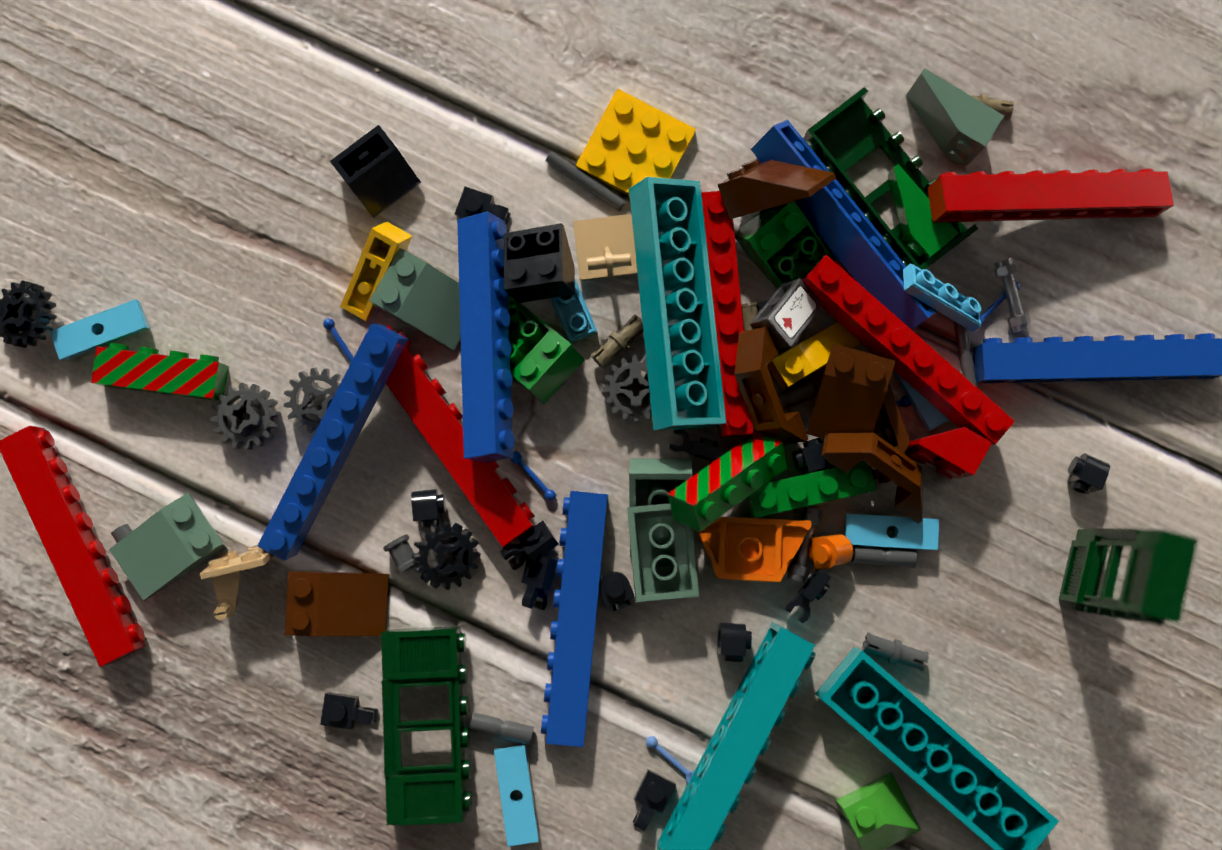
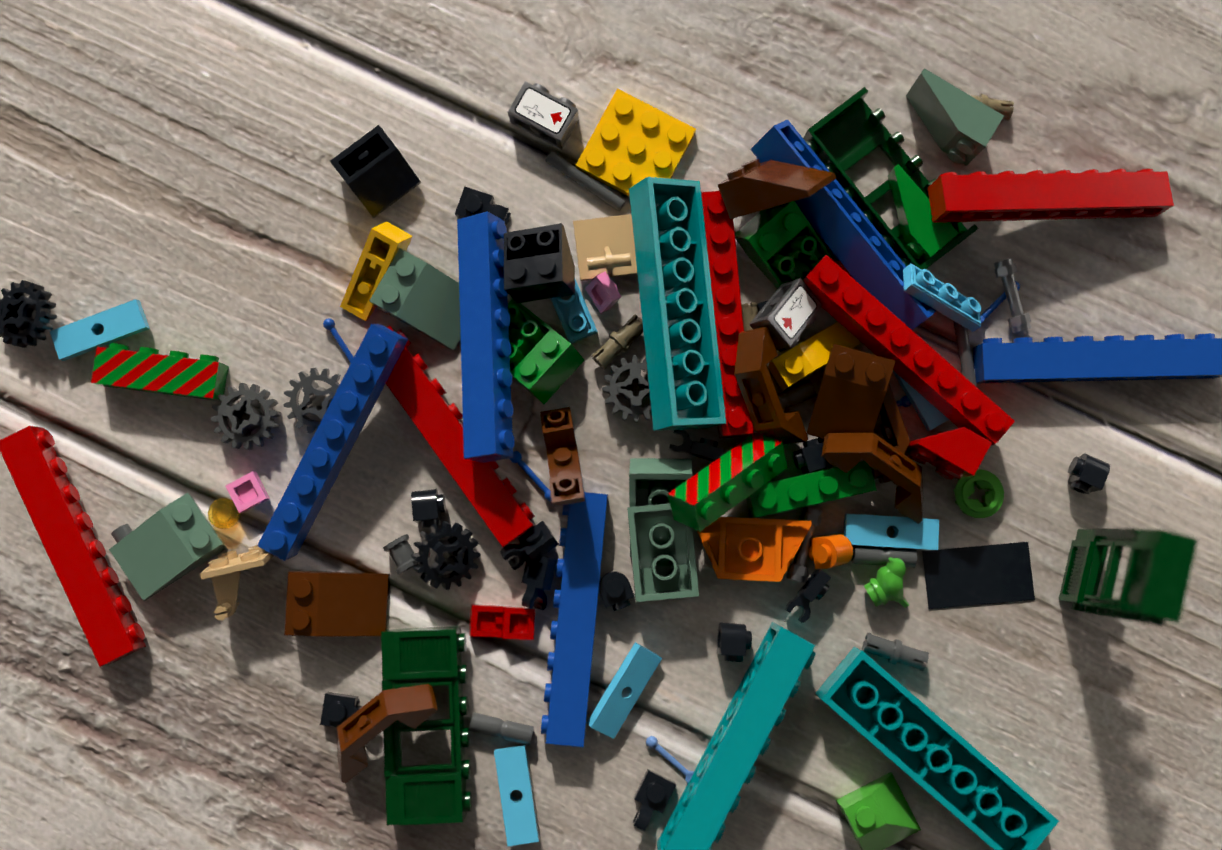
(223, 513): none -> clear yellow plate
(247, 492): none -> bright pink plate
(406, 704): none -> reddish brown slope
(502, 622): none -> red slope
(544, 114): none -> brick
(562, 456): none -> reddish brown slope
(603, 292): none -> bright pink plate
(624, 690): none -> medium azure tile
(888, 584): none -> bright green animal
(978, 575): none -> black sticker
(991, 500): none -> bright green gear

